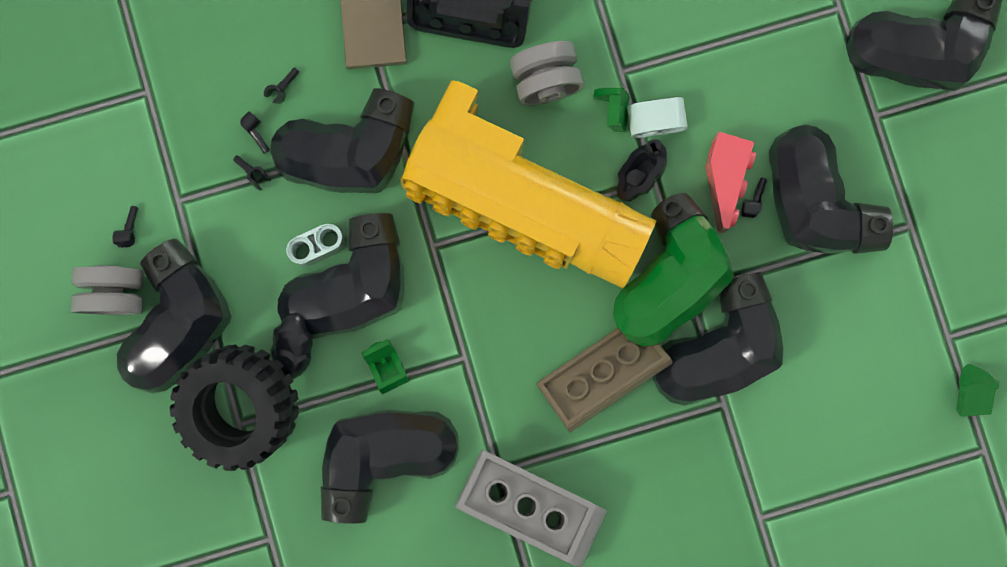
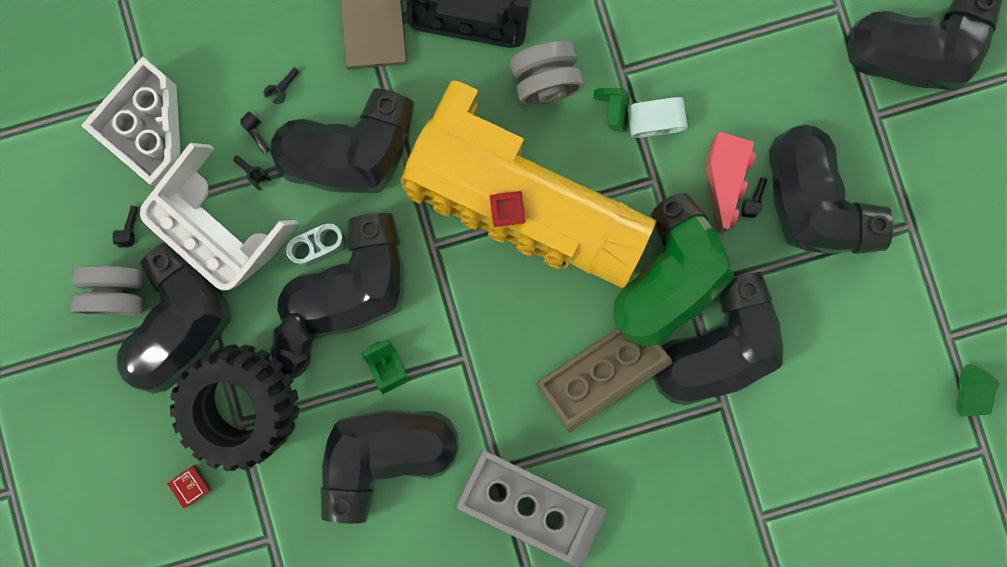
(140, 122): none -> white brick
(181, 222): none -> white windscreen
(189, 486): none -> red tile
(507, 209): none -> red tile
(642, 170): black arm -> none

